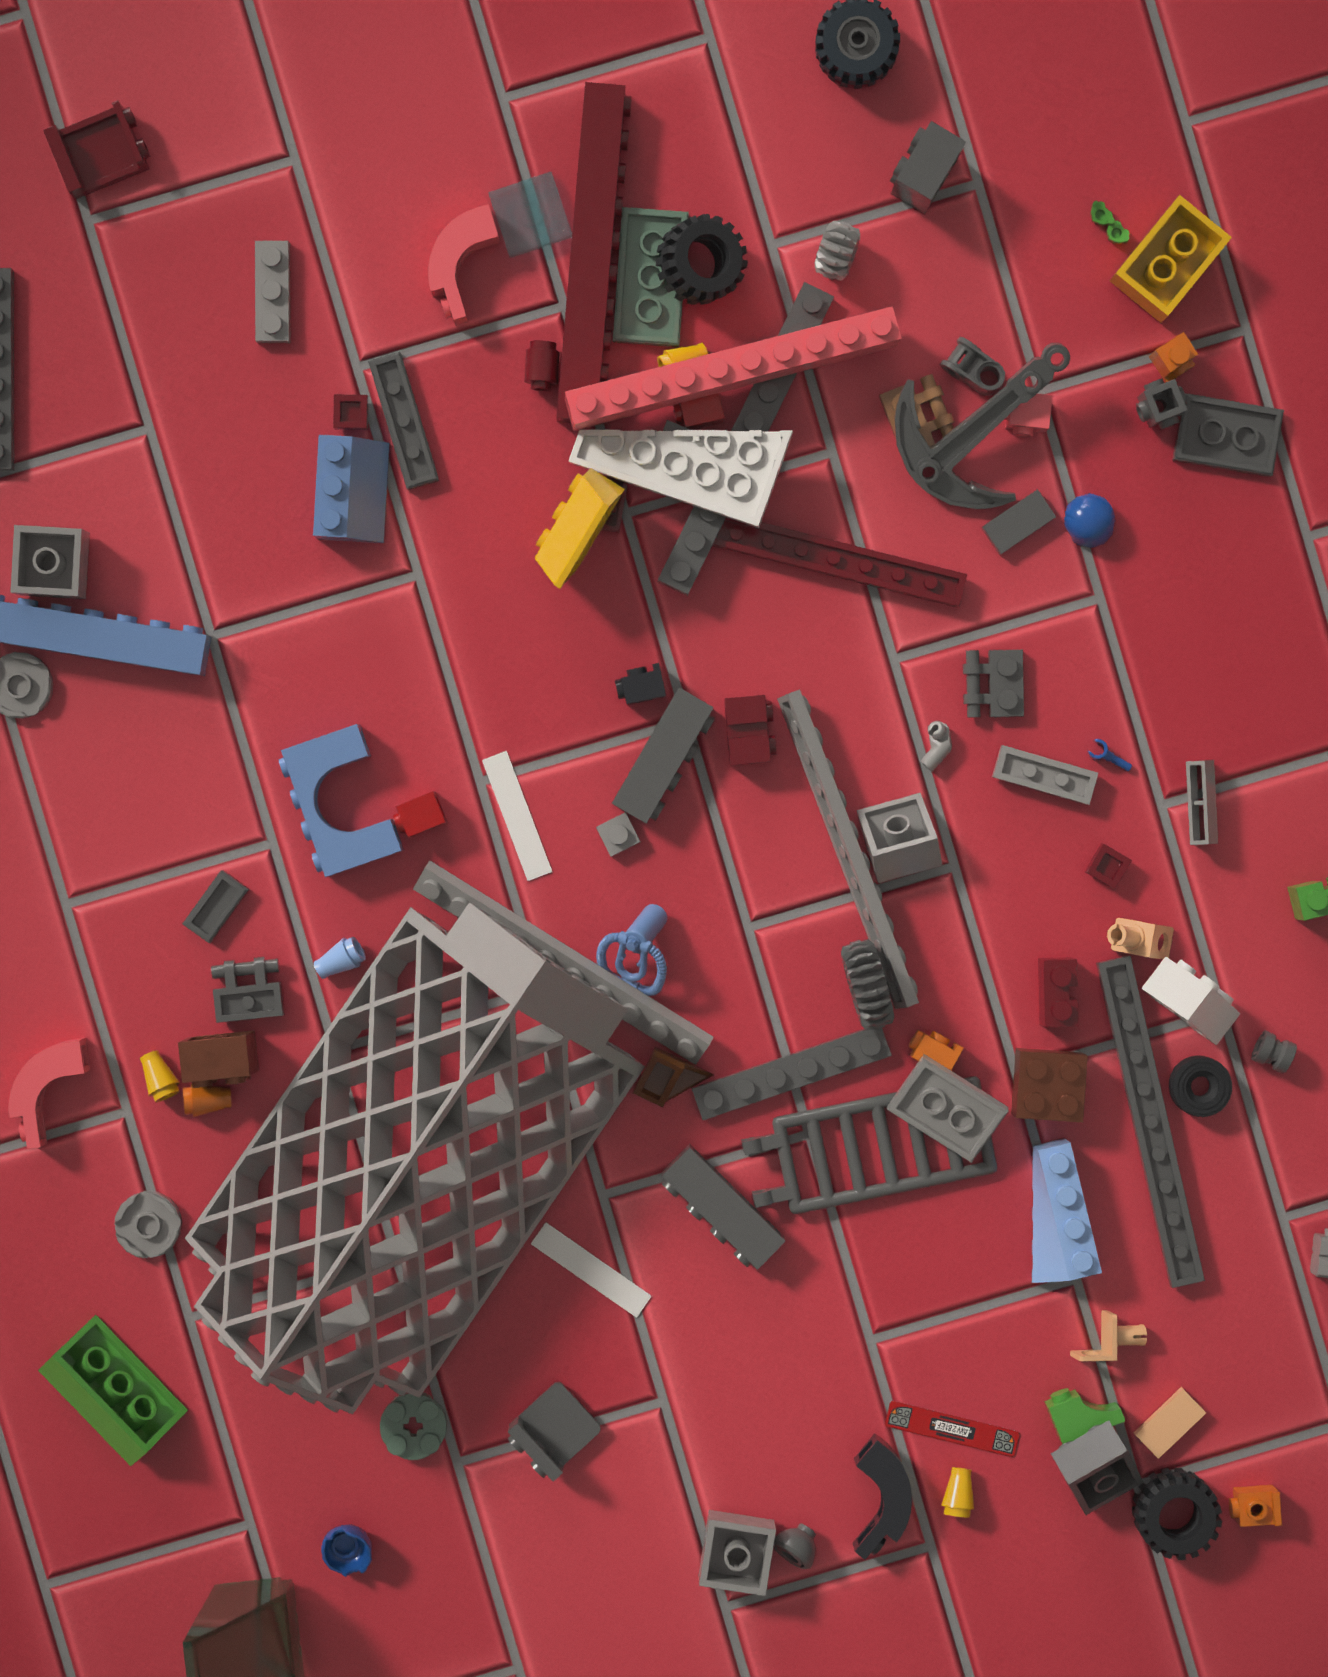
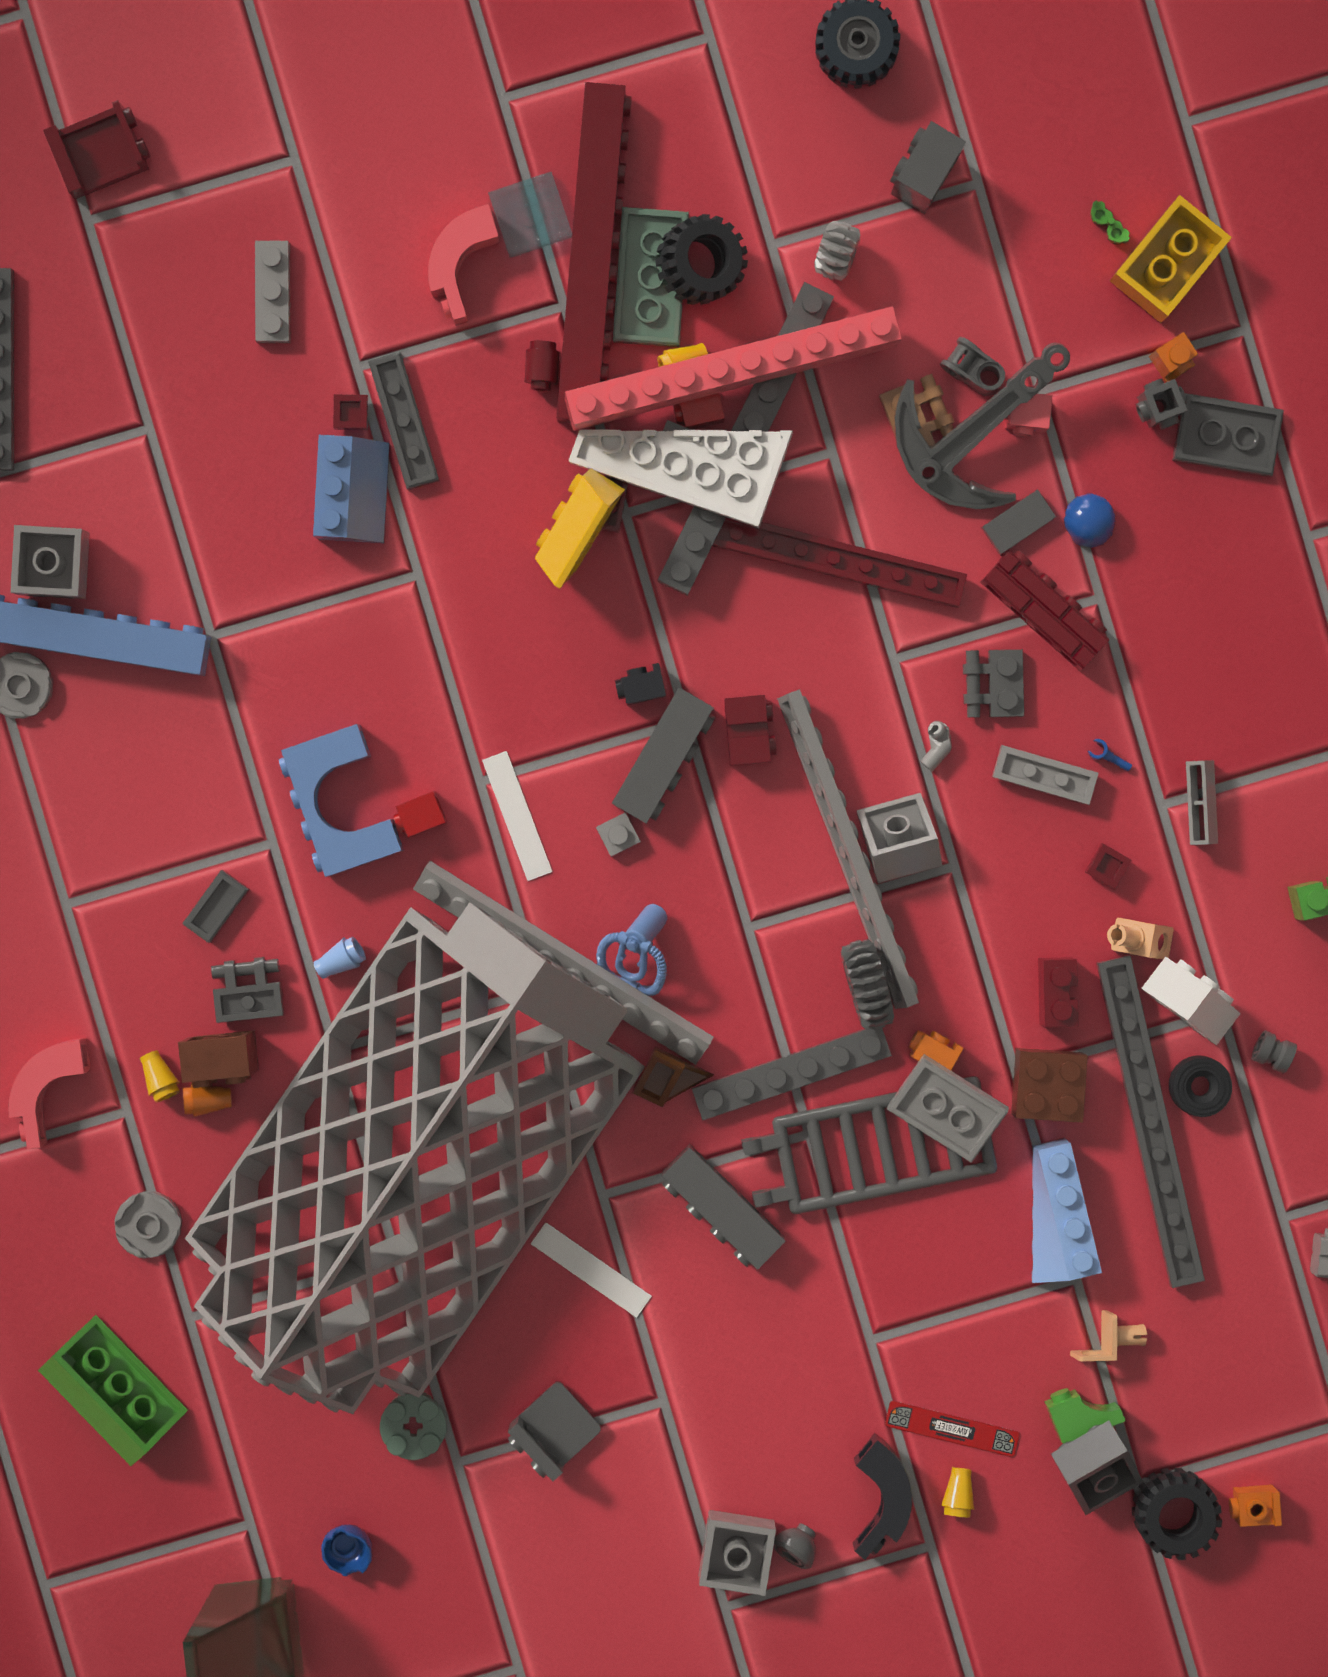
(1045, 610): none -> dark red brick
(1169, 1422): light nougat tile -> none

